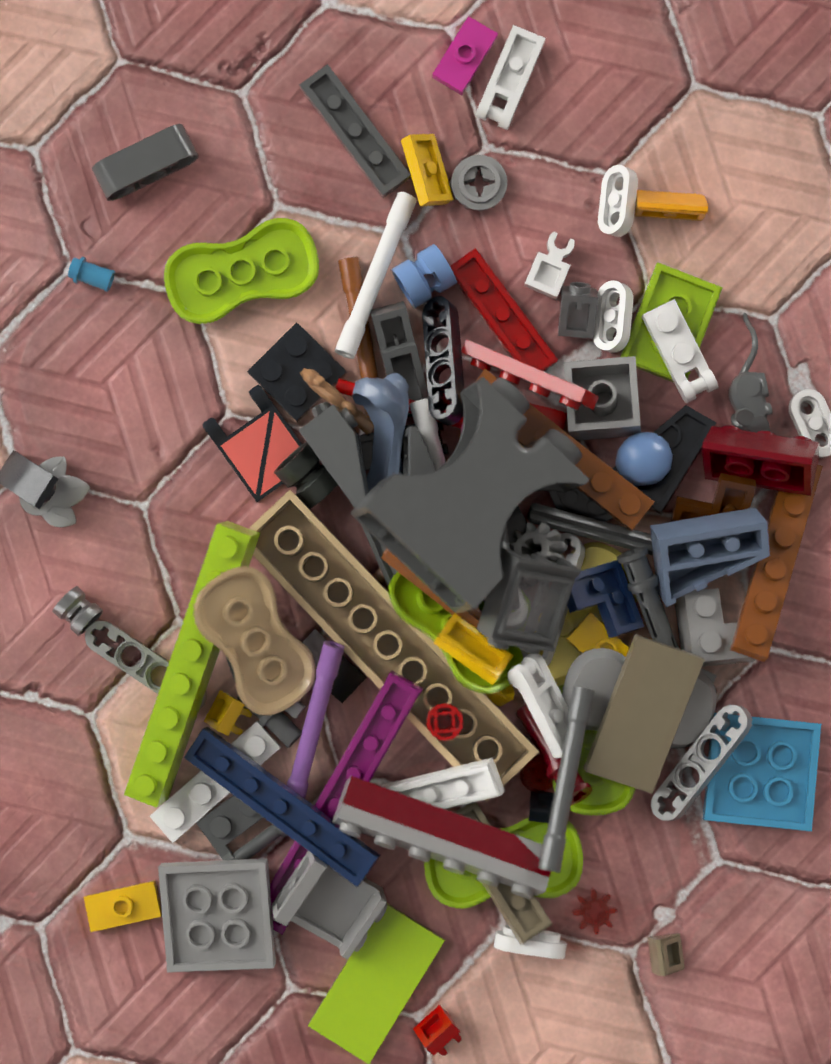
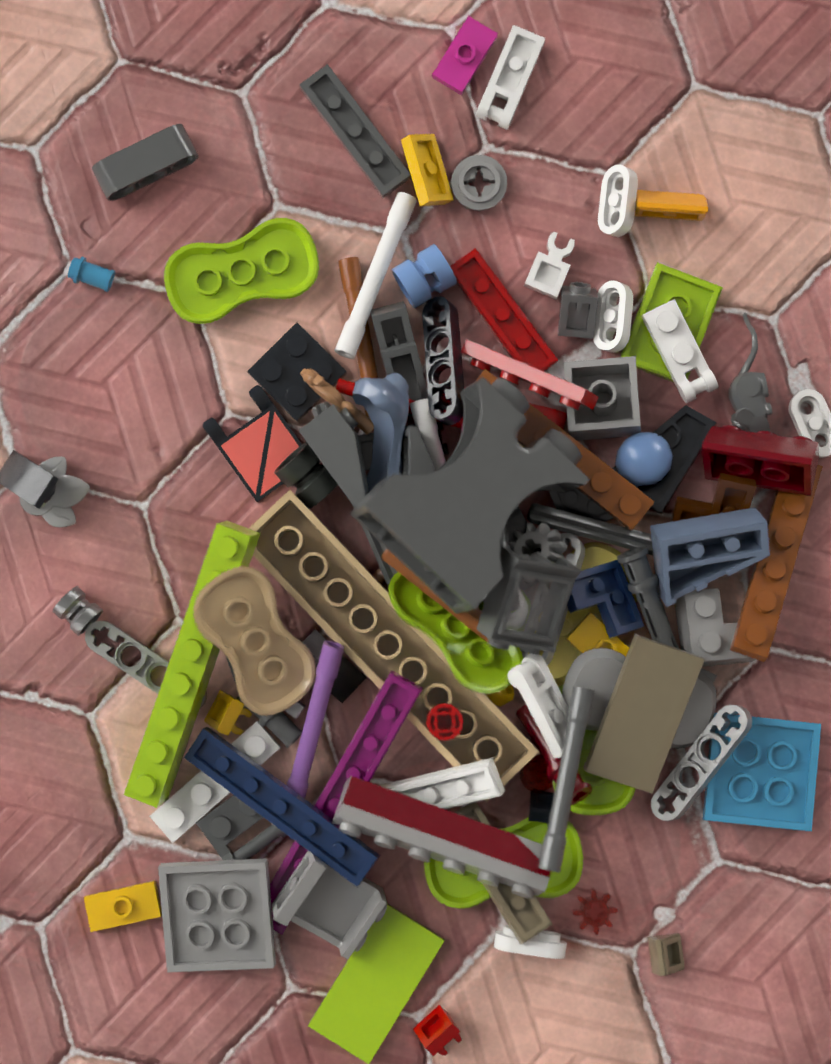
(472, 649): yellow tile -> none

